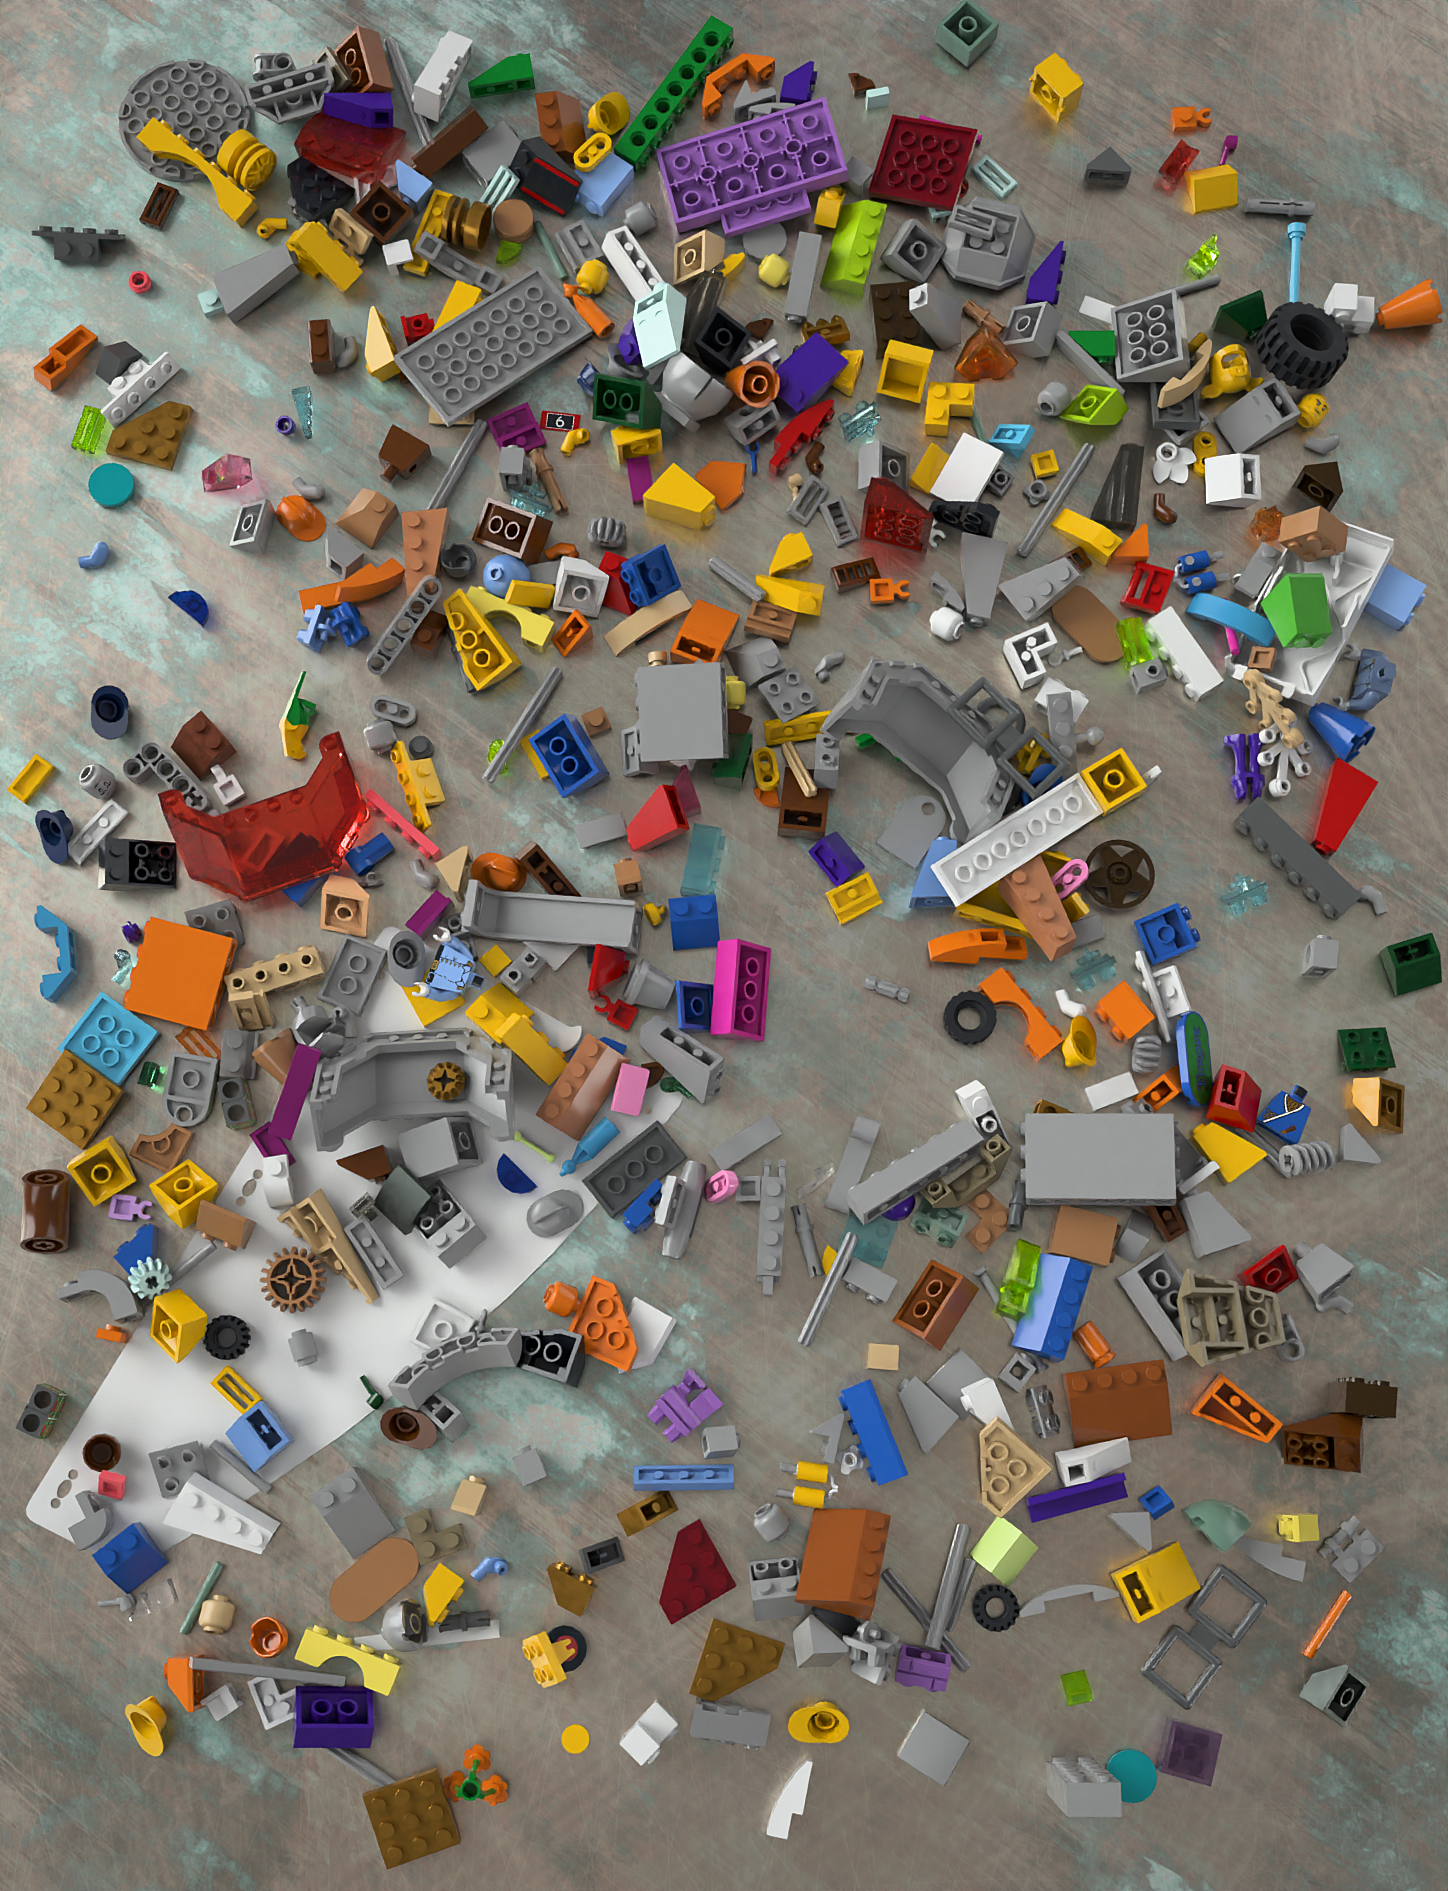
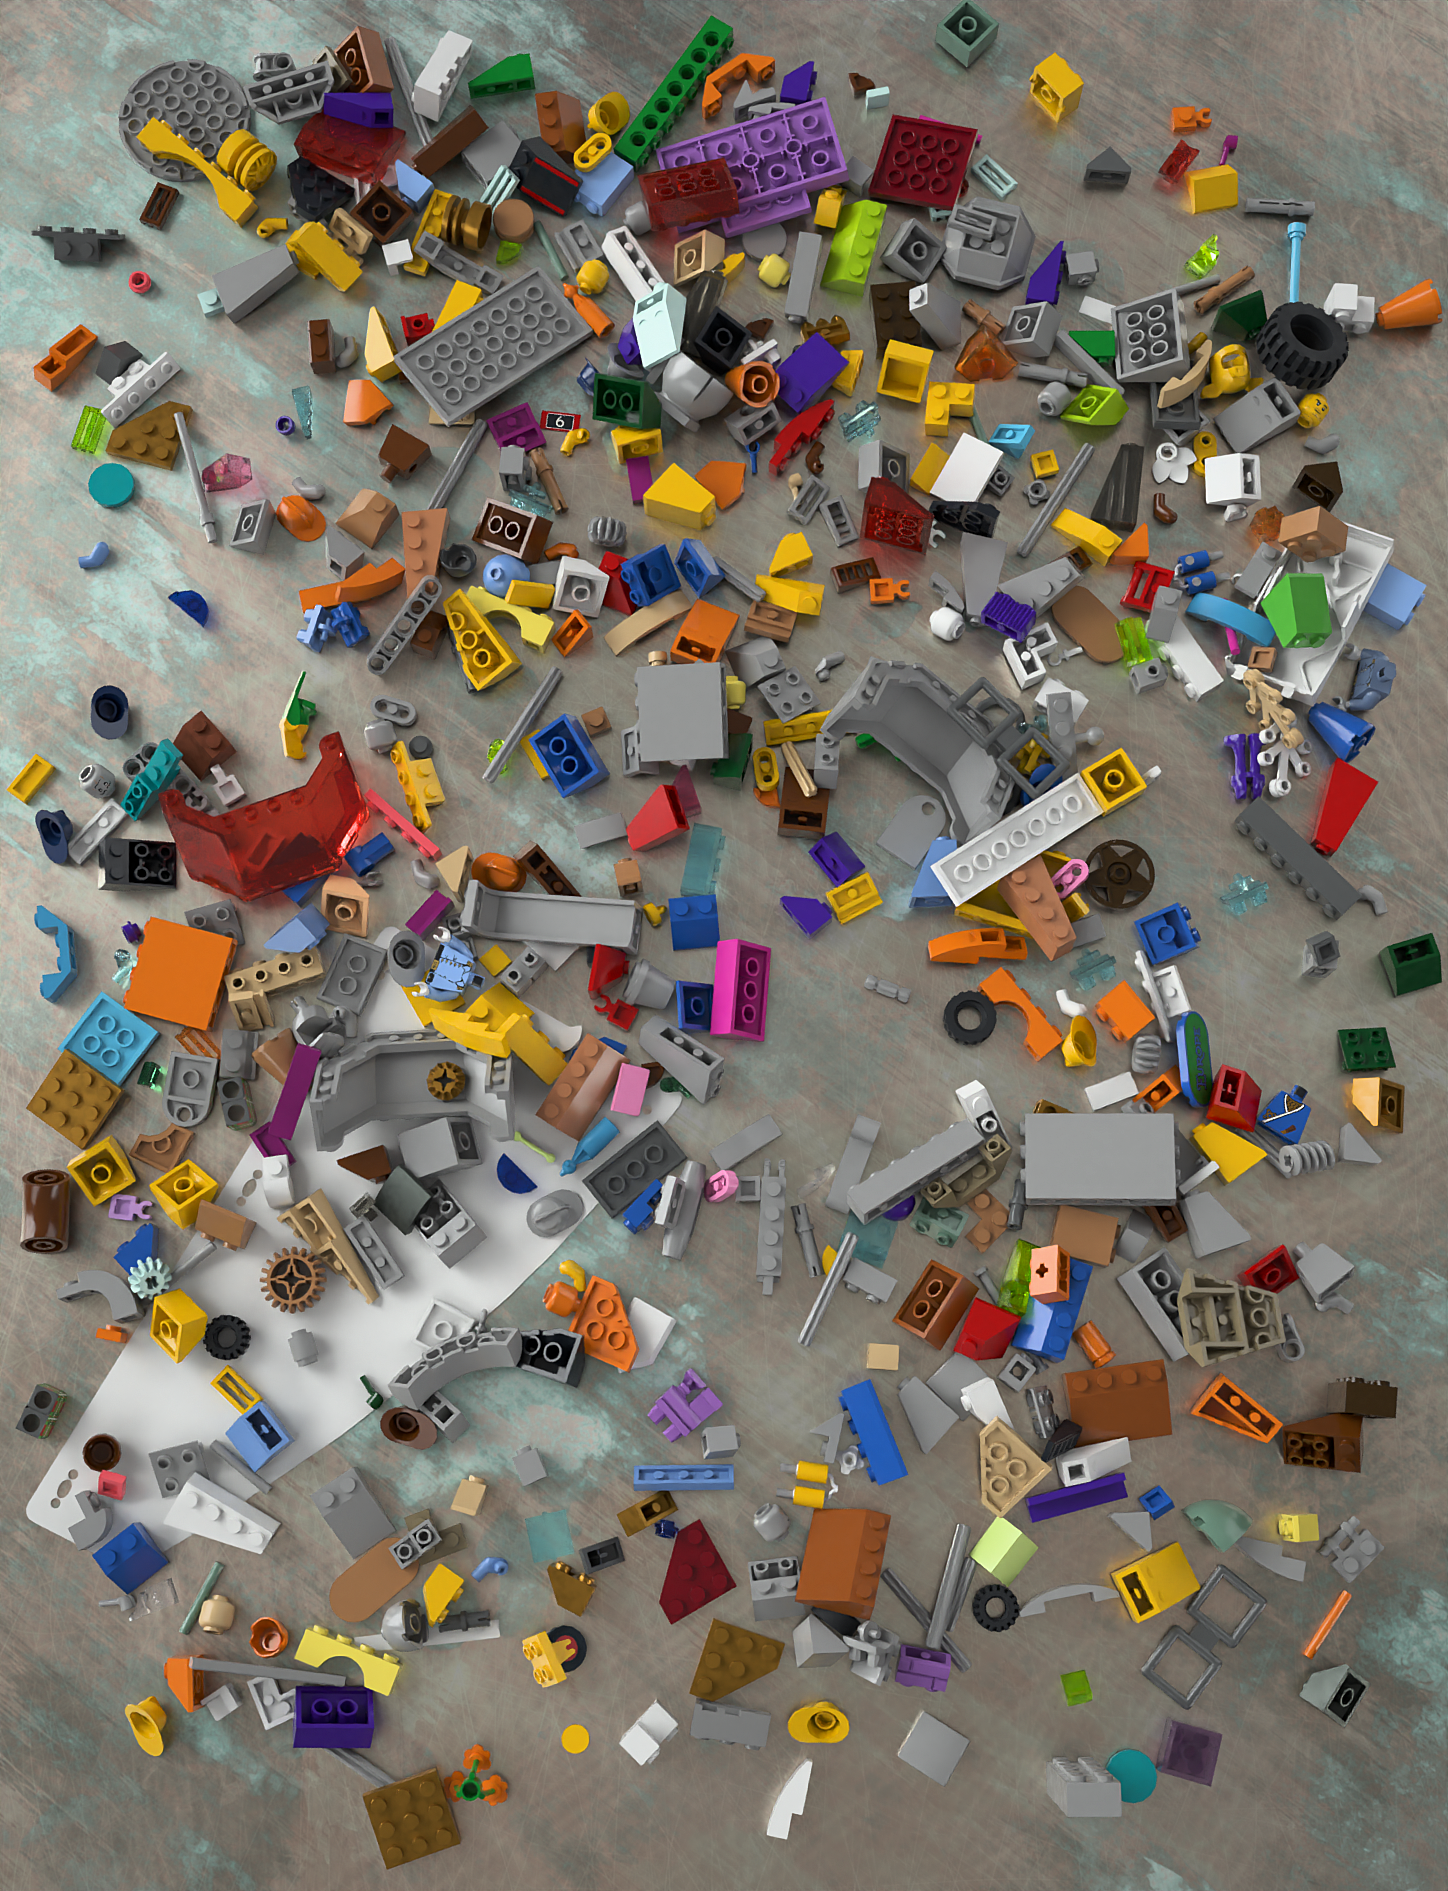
(154, 780): none -> teal slope
(206, 518): none -> light grey bar
(300, 932): none -> medium blue slope
(364, 403): none -> orange slope
(415, 1544): none -> light grey slope
(473, 1035): none -> yellow slope
(549, 1536): none -> clear light blue piece
(576, 1272): none -> yellow arm
(666, 1529): none -> clear blue plate
(688, 194): none -> clear red slope
(698, 566): none -> blue slope
(807, 913): none -> dark purple slope
(986, 1331): none -> red slope
(1008, 616): none -> dark purple brick
(1039, 723): none -> clear light blue arm
(1048, 373): none -> light grey pin
(1050, 1274): none -> brick
(1062, 1440): none -> black slope
(1080, 268): none -> light grey brick
(1163, 614): none -> light grey slope
(1217, 294): none -> medium nougat pin
(1235, 512): none -> white tile
(1323, 948): none -> dark grey slope

